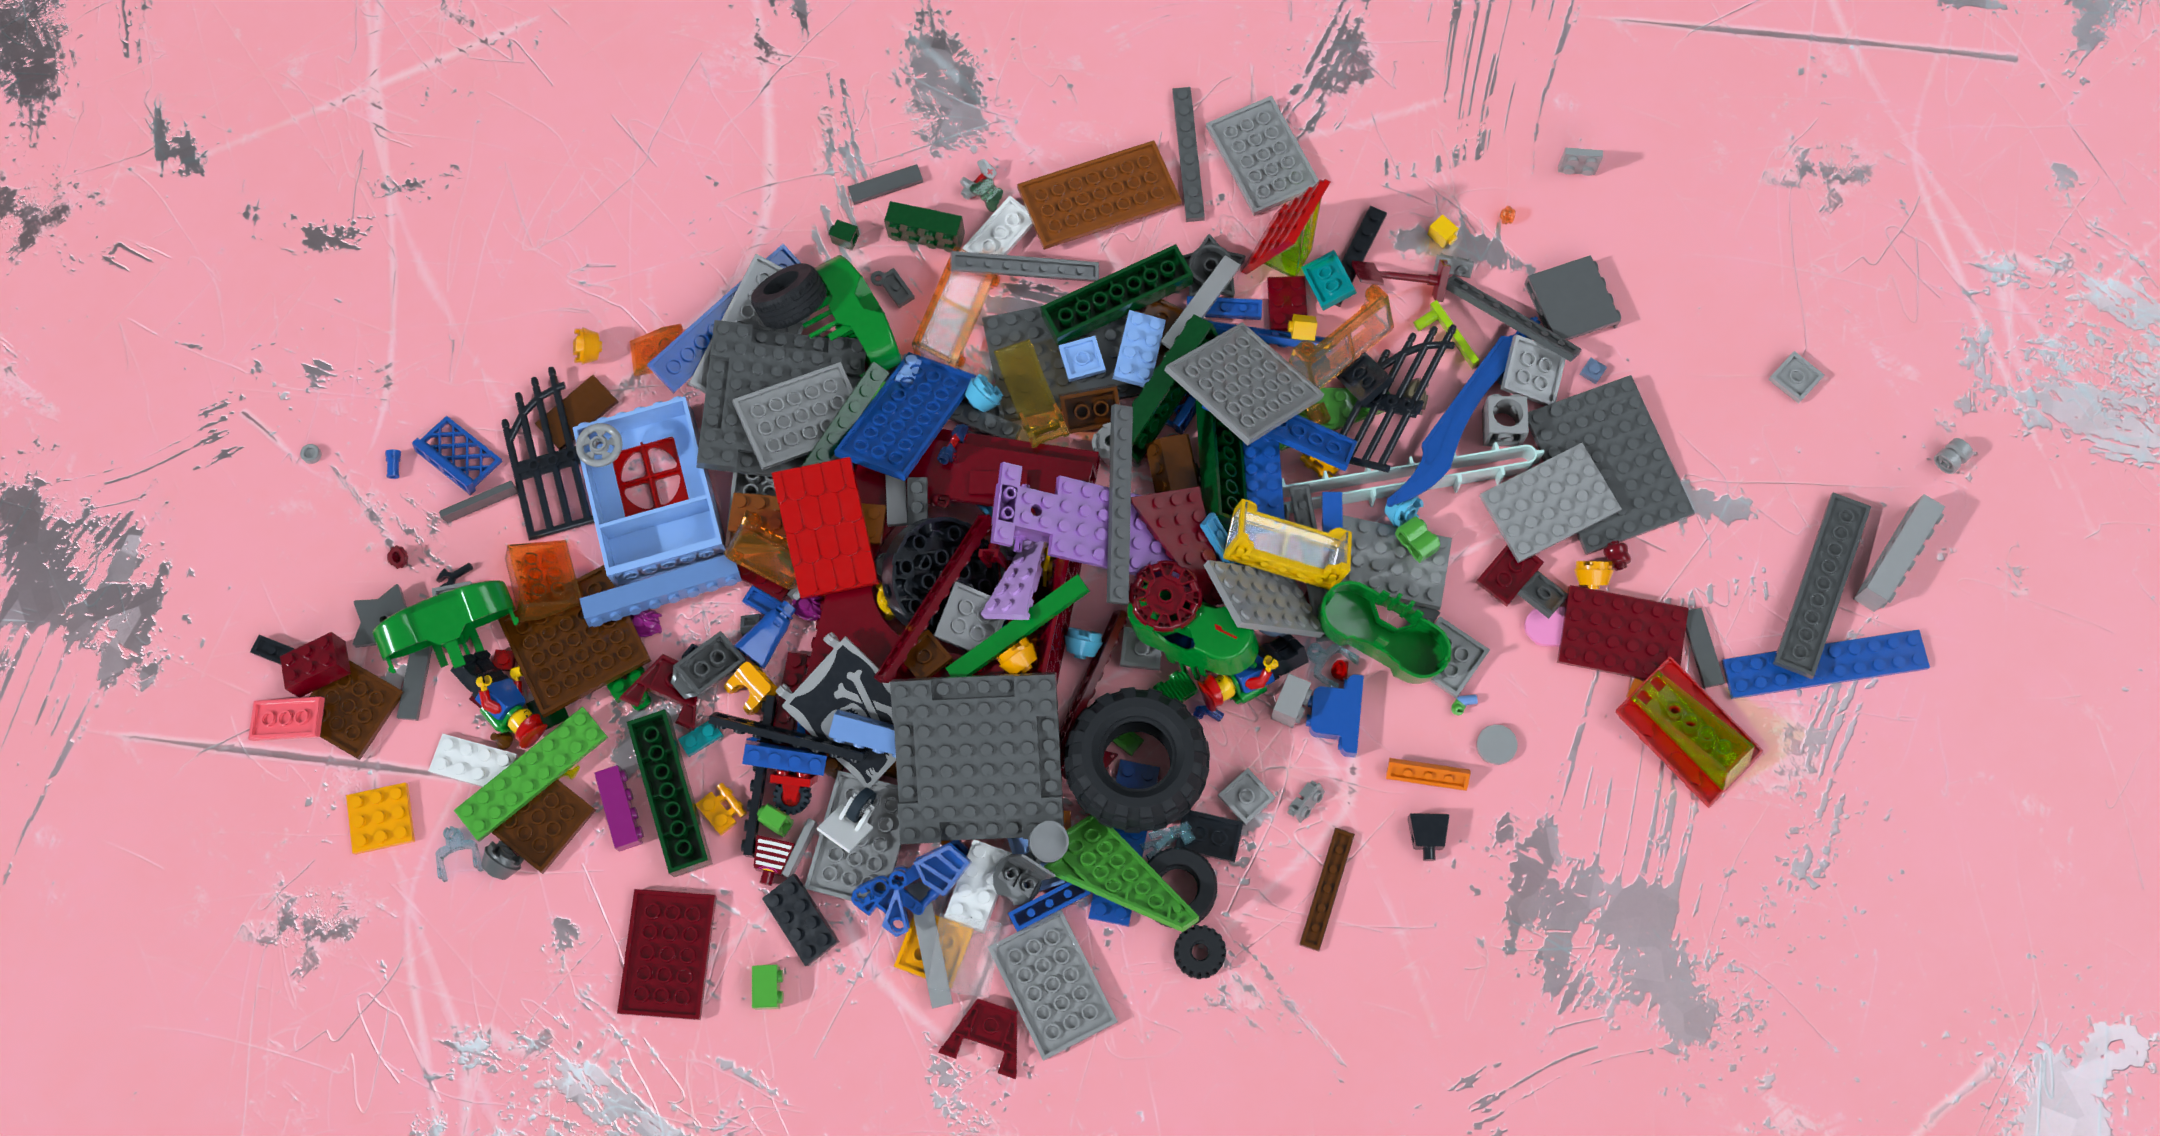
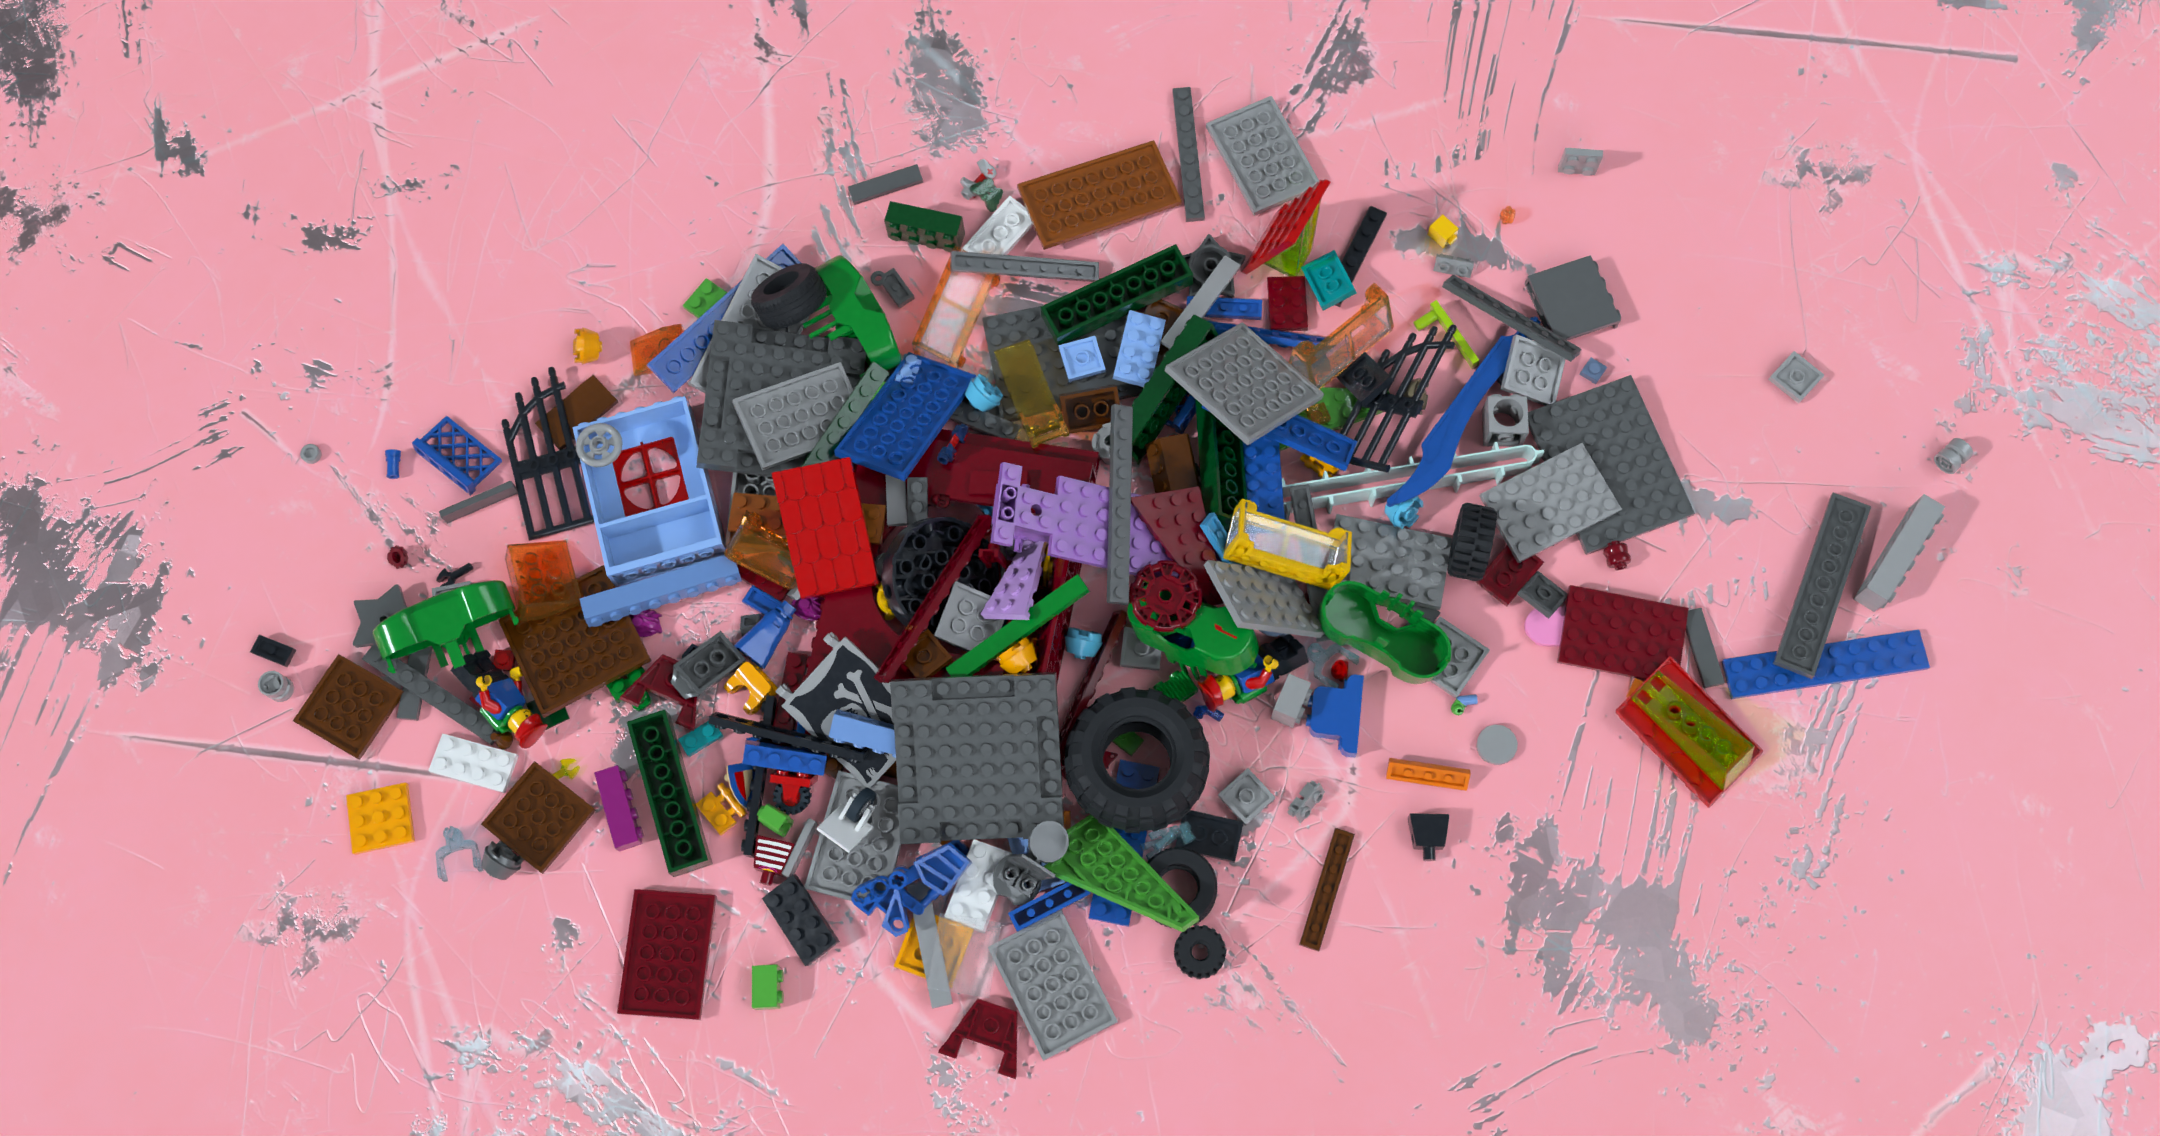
(276, 686): none -> light grey wheel
(286, 718): coral tile -> none
(315, 664): dark red brick -> none
(433, 694): none -> dark grey plate
(530, 774): bright green plate -> none
(703, 298): none -> bright green plate
(739, 780): none -> shield
(844, 234): dark green brick -> none
(1303, 327): yellow brick -> none
(1332, 511): blue tile -> none
(1369, 274): dark red piece -> none
(1417, 539): bright green brick -> none
(1472, 542): none -> black tyre
(1593, 573): light orange cone -> none

